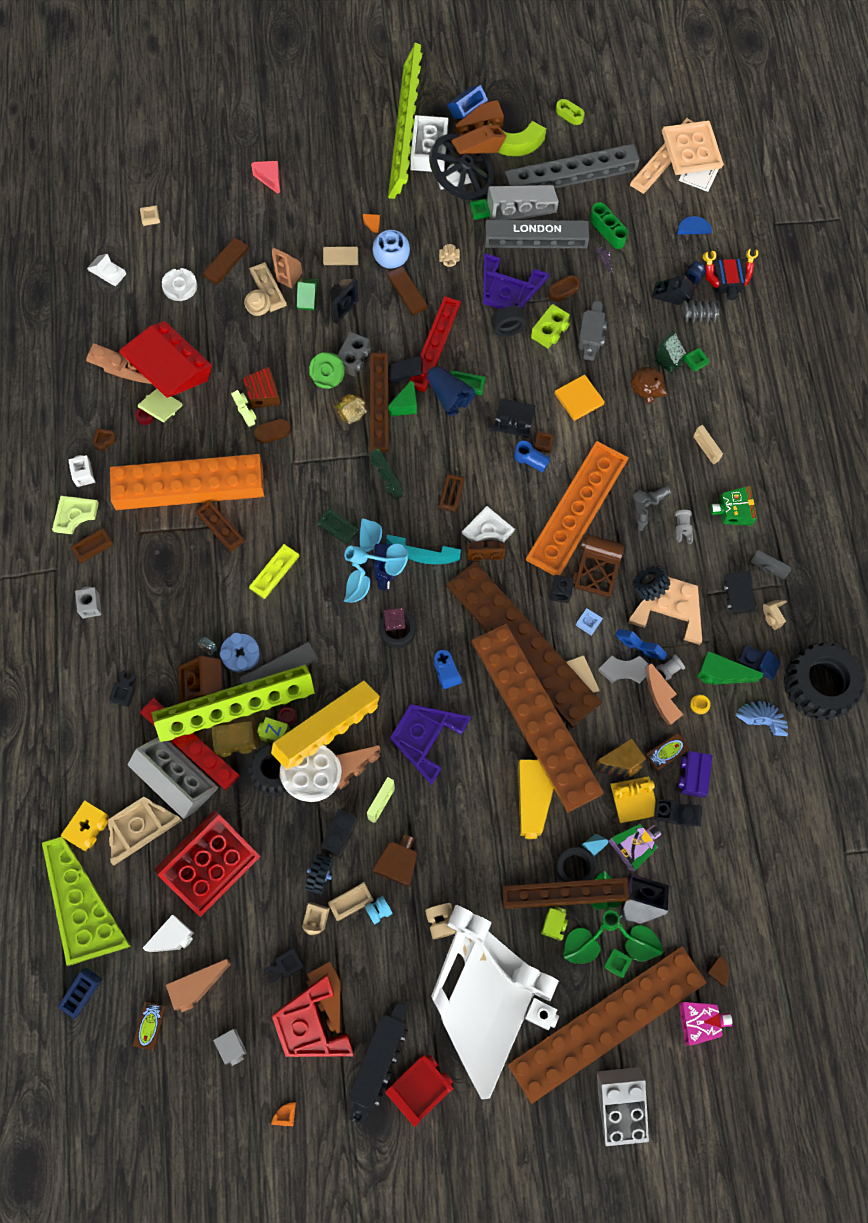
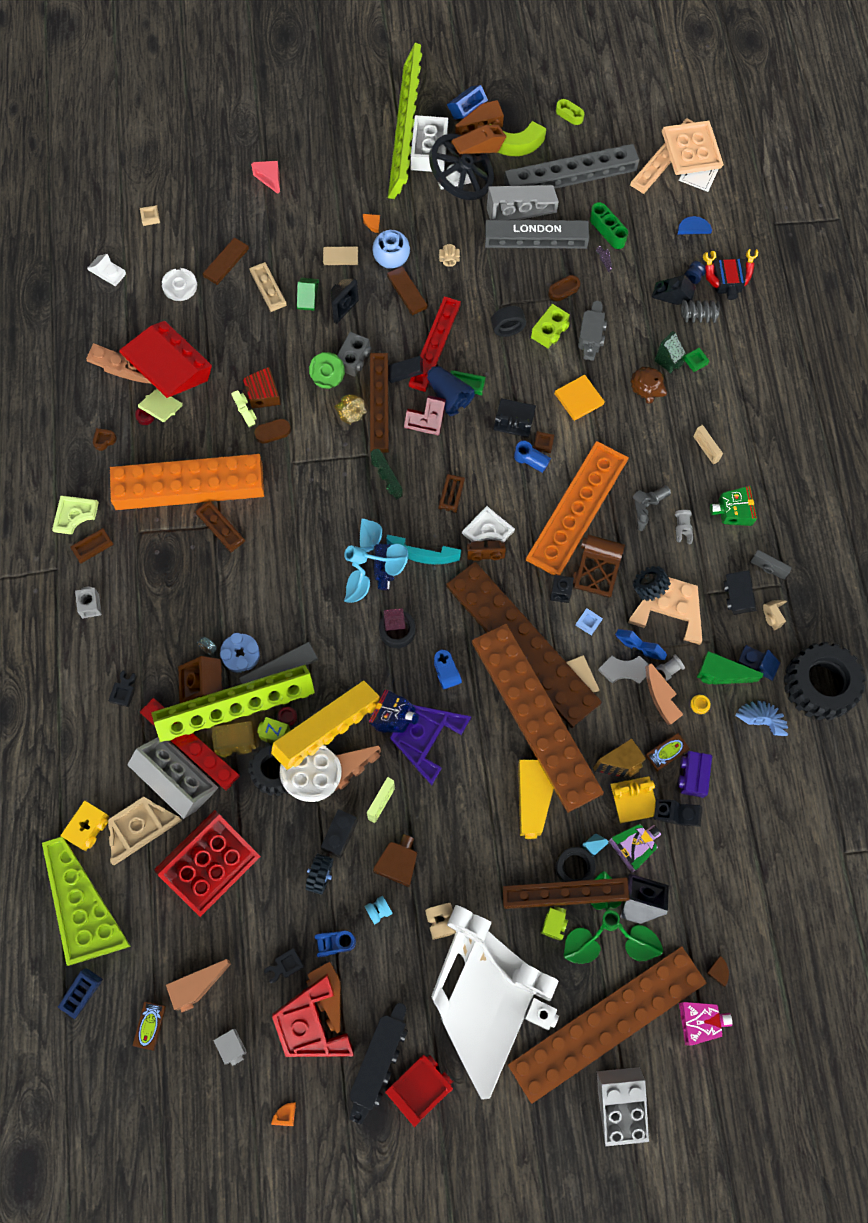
(81, 470): white brick -> none
(170, 936): white slope -> none
(257, 302): tan plate -> none
(274, 571): neon yellow tile -> none
(286, 267): nougat slope -> none
(315, 918): tan plate -> none
(333, 943): none -> blue piece
(338, 526): clear green plate -> none
(350, 901): tan tile -> none
(393, 714): none -> clear blue torso
(405, 402): green slope -> none
(427, 421): none -> plate
(479, 209): green plate -> none
(505, 291): dark purple wing -> none
(617, 963): green plate -> none

